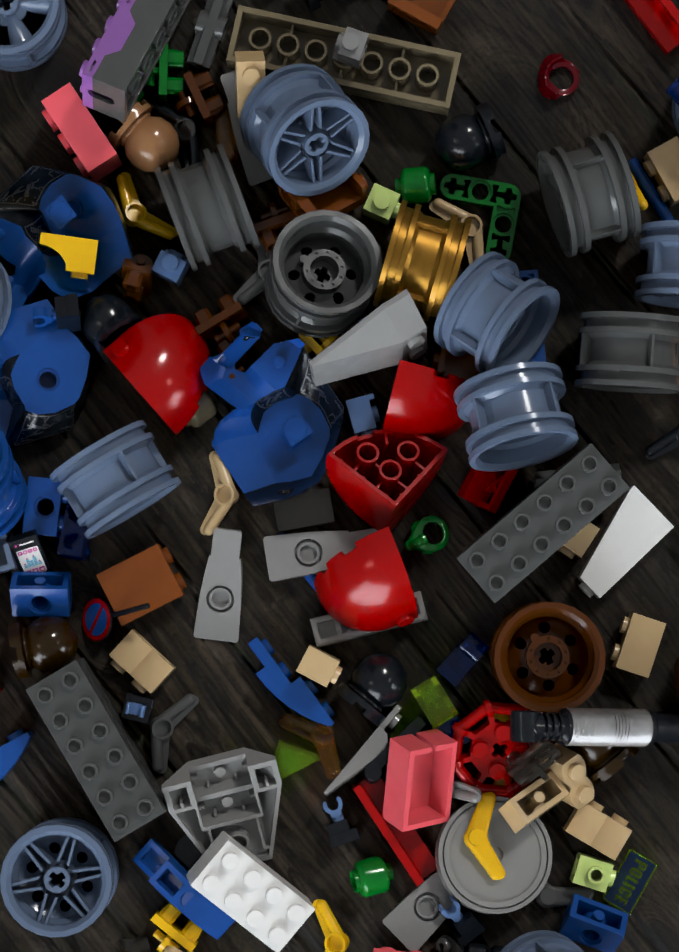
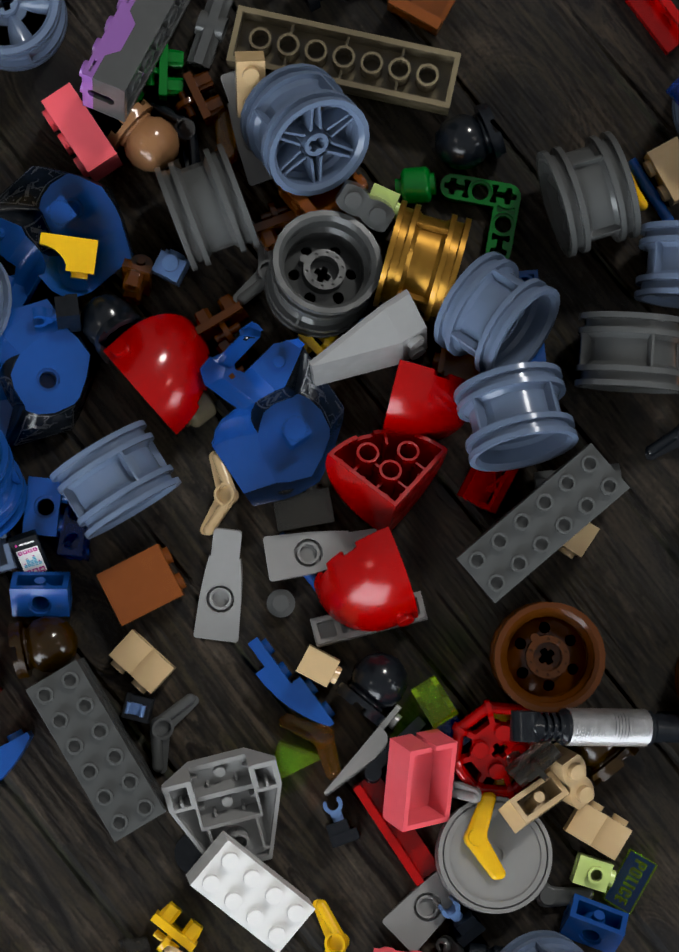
(19, 883): sand blue wheel -> none
(98, 618): piece -> none
(136, 213): yellow piece -> none
(171, 881): blue slope -> none
(281, 603): none -> dark grey plate
(351, 47): light grey brick -> none
(362, 414): medium blue brick -> none
(371, 209): none -> dark grey brick
(371, 876): green head -> none
(418, 540): green piece -> none
(462, 659): clear blue leg -> none
(474, 243): tan piece -> none
(550, 63): dark red piece -> none
(625, 540): white slope -> none
(638, 644): tan brick -> none

